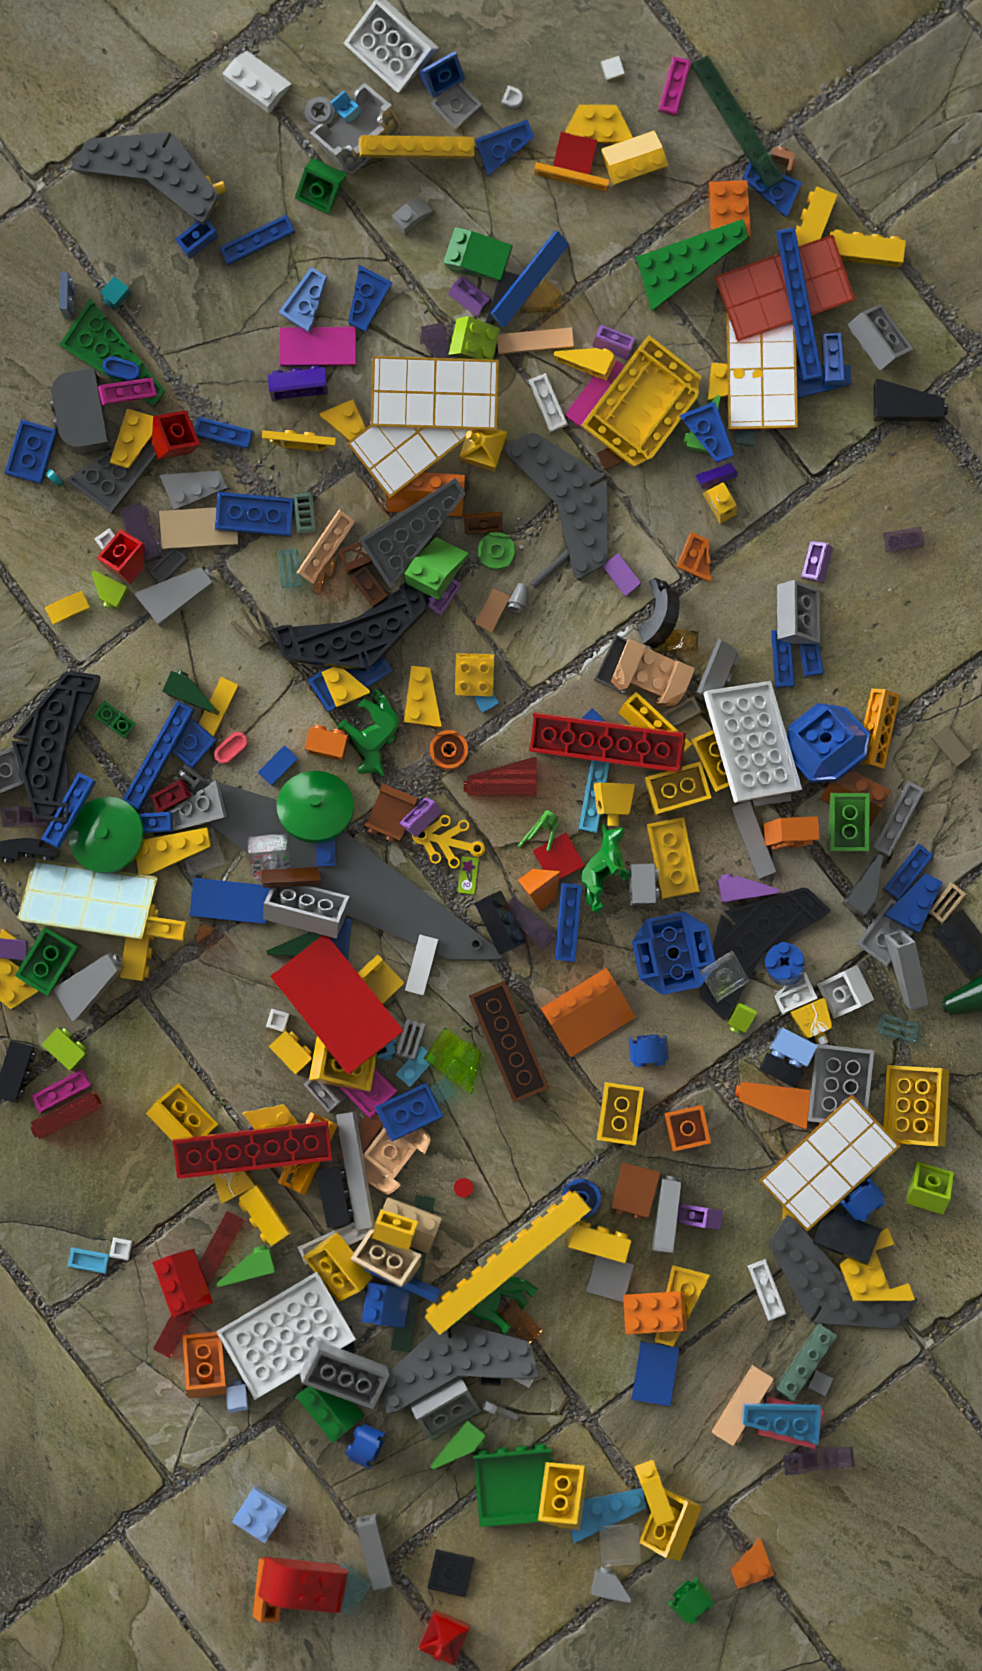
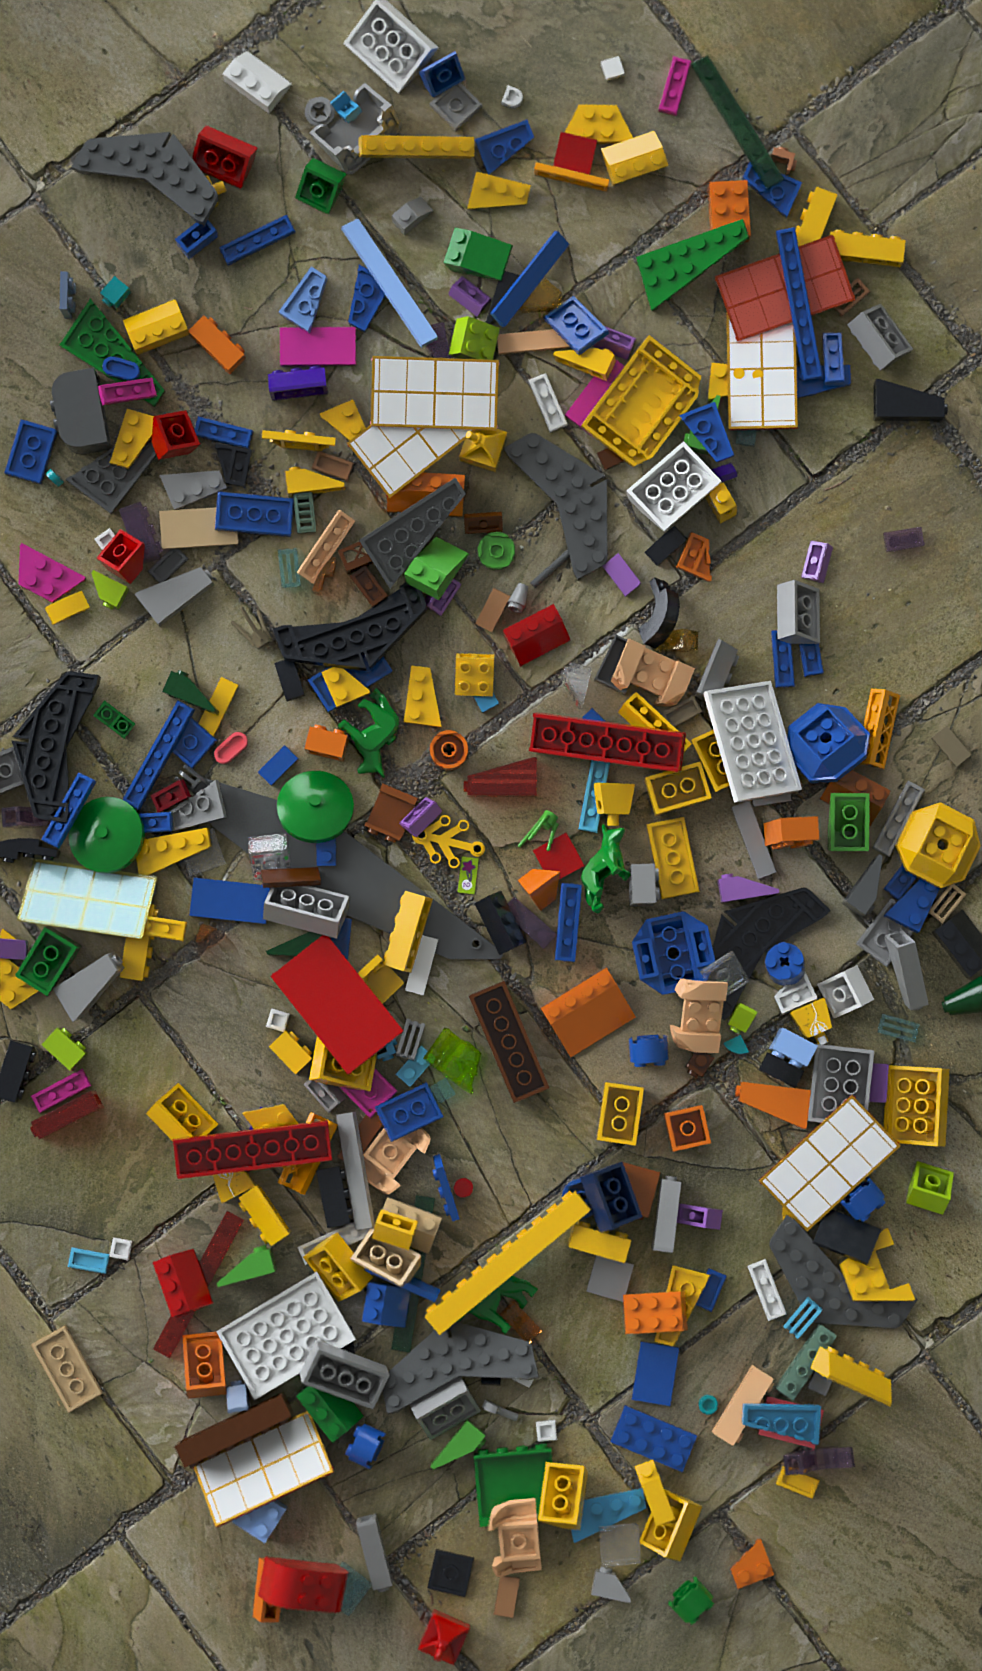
(45, 575): none -> dark pink wing
(67, 1369): none -> tan tile
(156, 327): none -> yellow slope
(217, 344): none -> orange brick
(223, 156): none -> red slope
(234, 463): none -> black wing
(234, 1429): none -> reddish brown brick
(263, 1469): none -> white piece
(289, 680): none -> black slope
(304, 481): none -> yellow slope
(332, 466): none -> medium nougat tile
(389, 283): none -> light blue tile
(407, 931): none -> yellow brick
(445, 1190): none -> blue wing
(496, 191): none -> yellow wing
(506, 1596): none -> medium nougat tile
(517, 1537): none -> light nougat piece
(536, 635): none -> red slope
(546, 1430): none -> white tile
(576, 325): none -> tile
(576, 682): none -> clear slope
(611, 1197): none -> dark blue brick
(653, 1438): none -> blue plate
(665, 545): none -> black slope
(673, 487): none -> white slope
(699, 1064): none -> reddish brown bracket
(700, 1015): none -> light nougat piece
(708, 1404): none -> teal tile
(712, 1290): none -> blue tile
(736, 1045): none -> teal tile
(792, 1330): none -> medium azure tile
(800, 1484): none -> yellow tile
(853, 1375): none -> yellow slope
(862, 287): none -> medium nougat tile
(879, 1083): none -> medium lavender slope
(920, 848): none -> yellow piece

